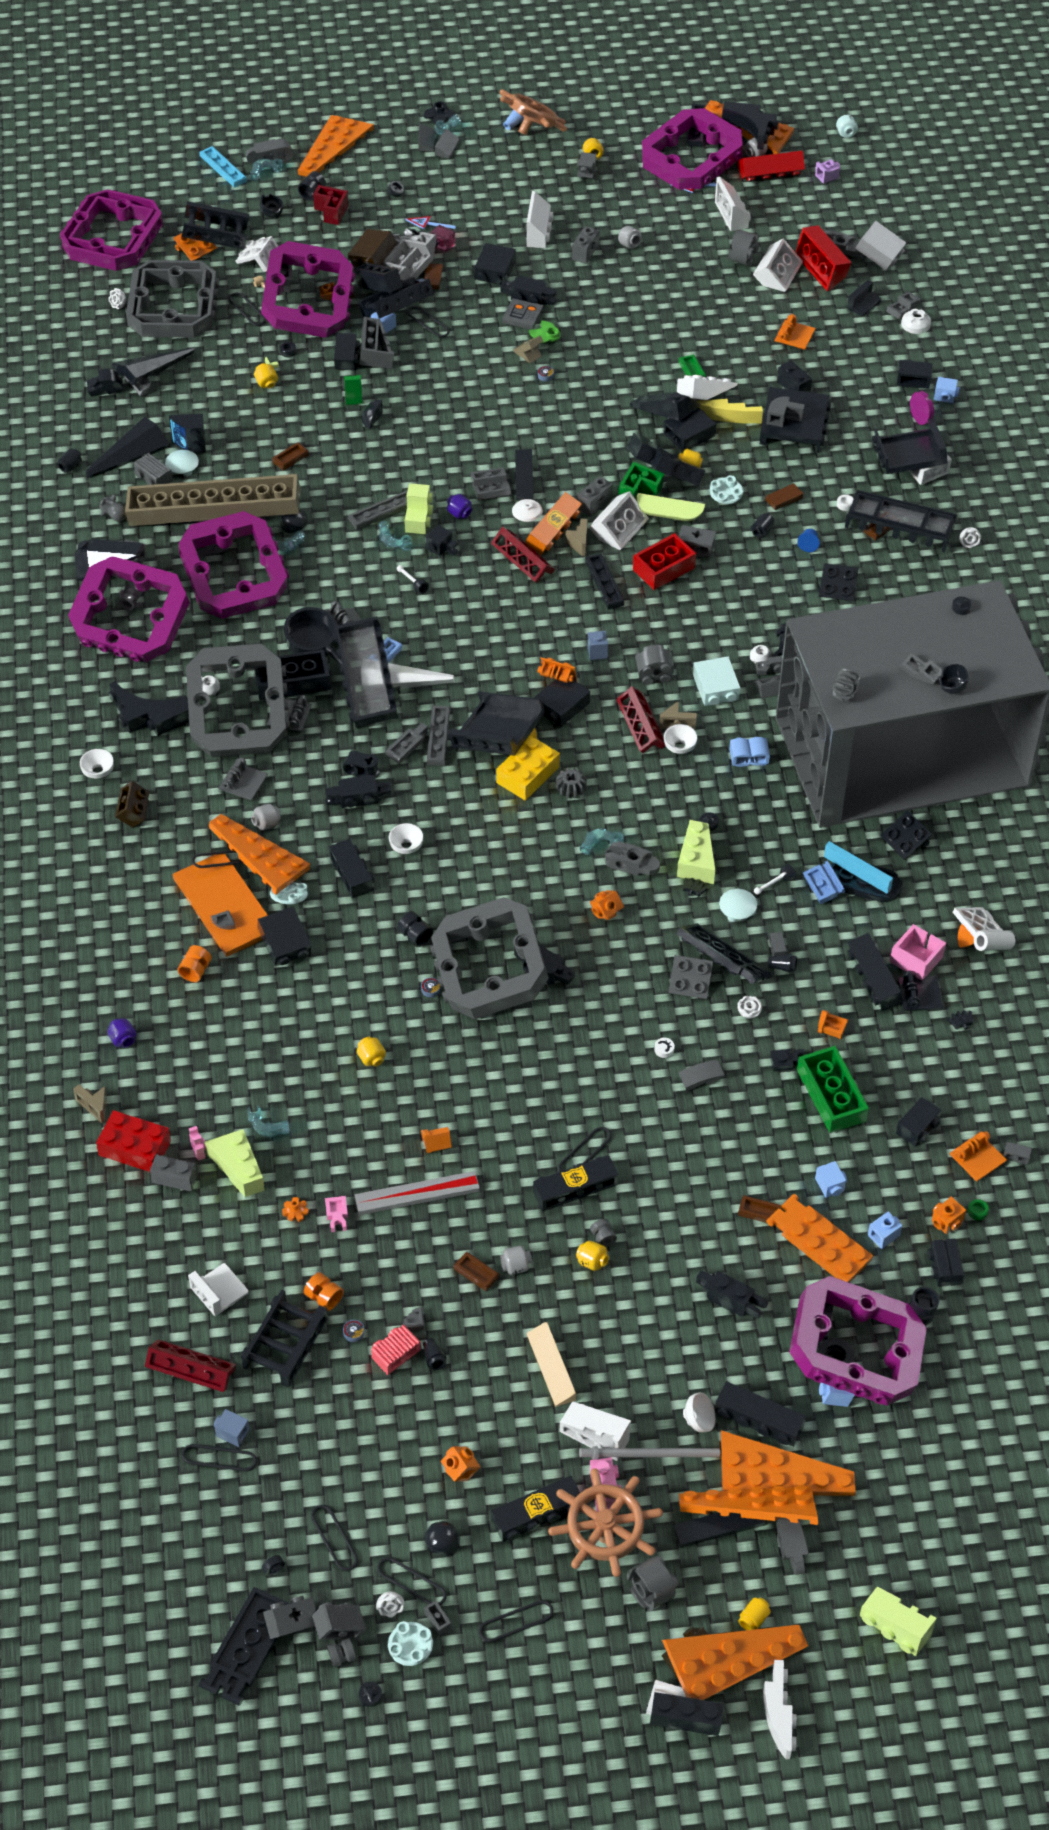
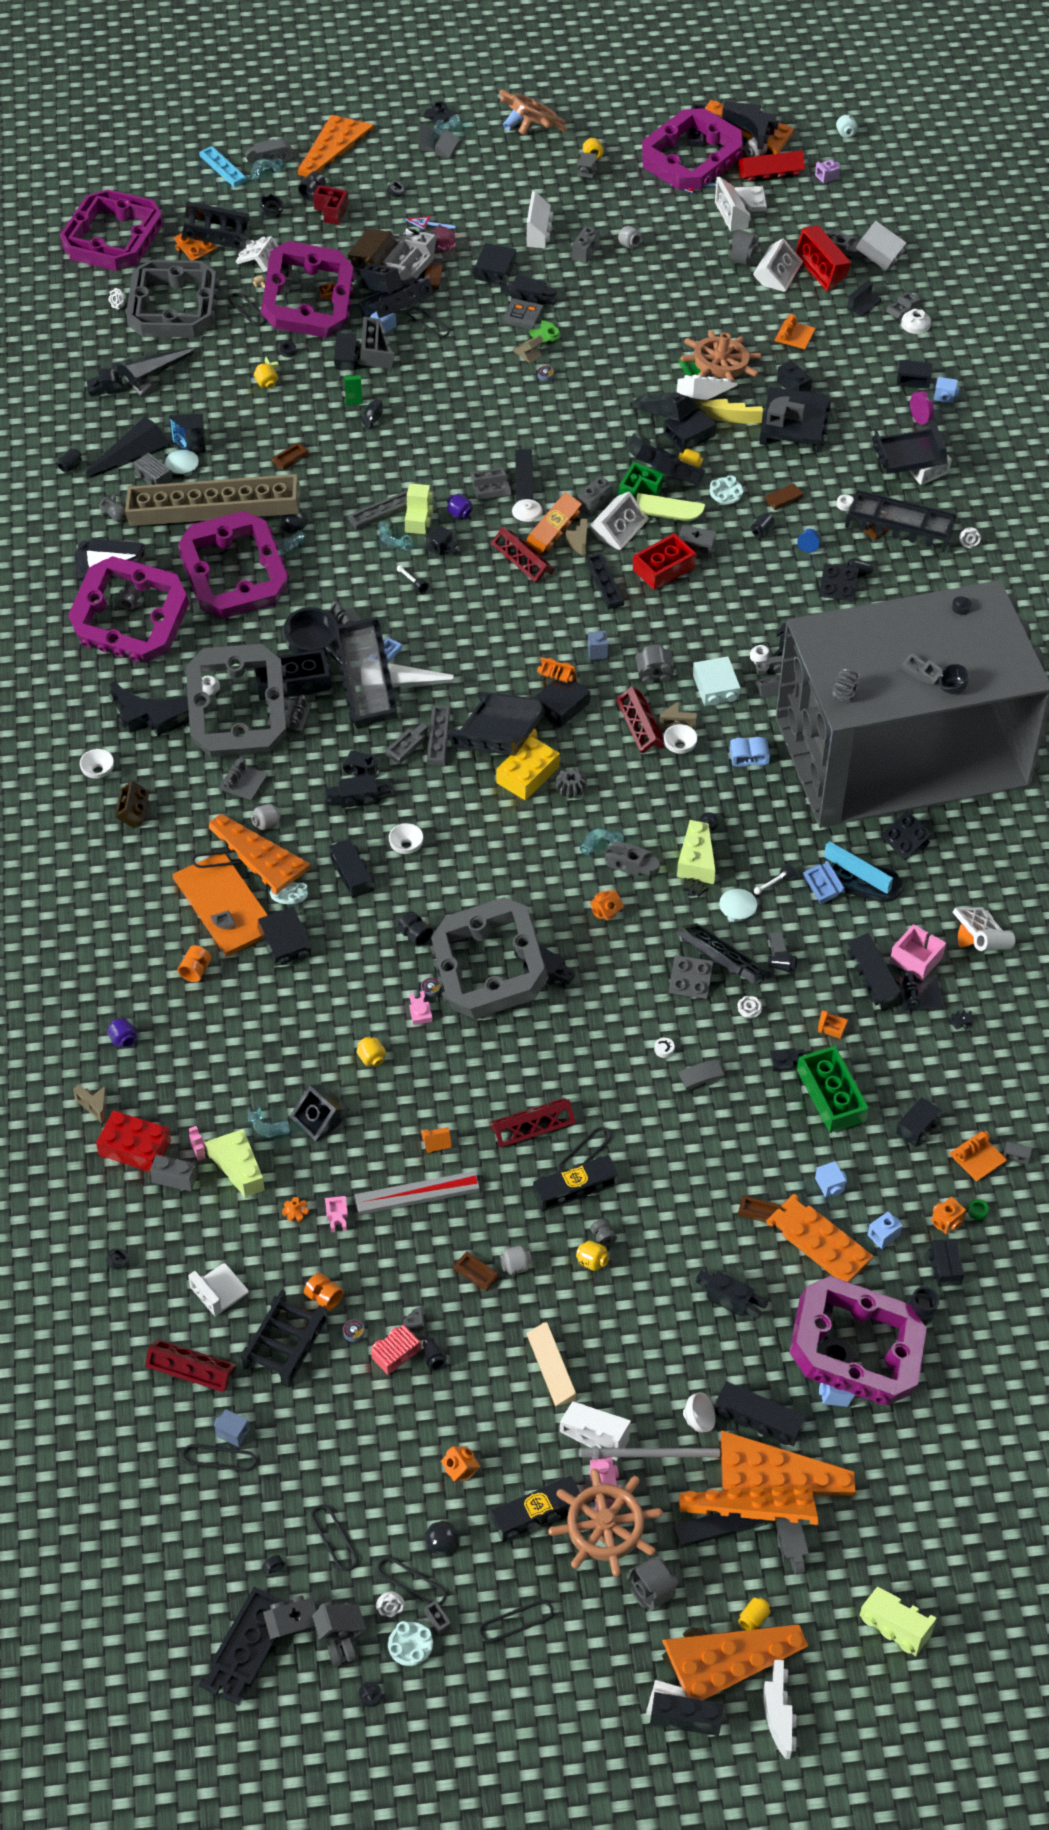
(117, 1258): none -> black tile
(319, 1111): none -> black slope
(420, 1009): none -> bright pink plate
(529, 1115): none -> dark red fence
(721, 356): none -> nougat piece
(753, 198): none -> white wing
(864, 567): none -> black cone

